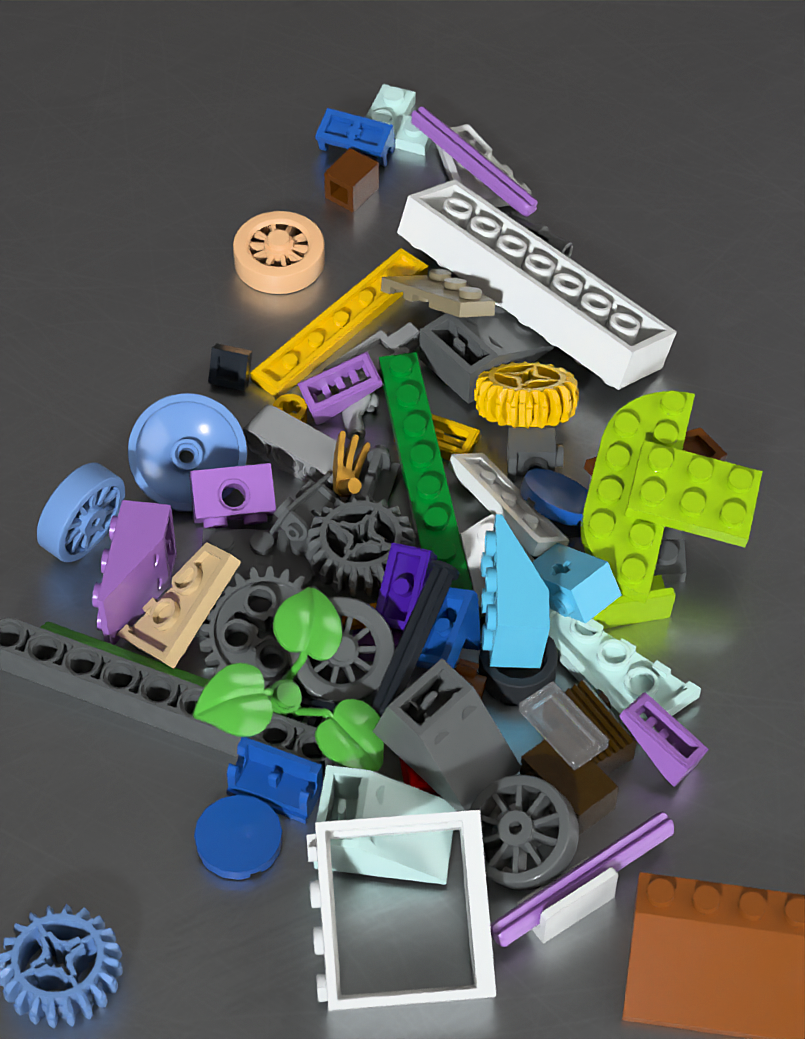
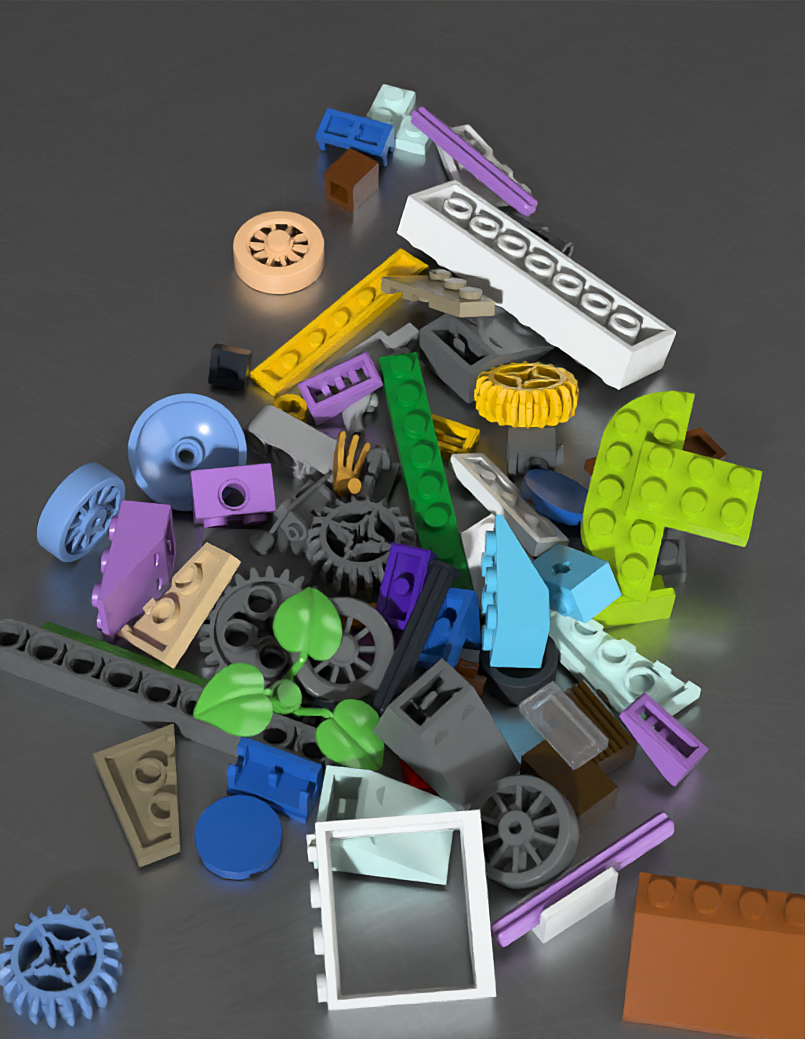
(144, 792): none -> dark tan wing

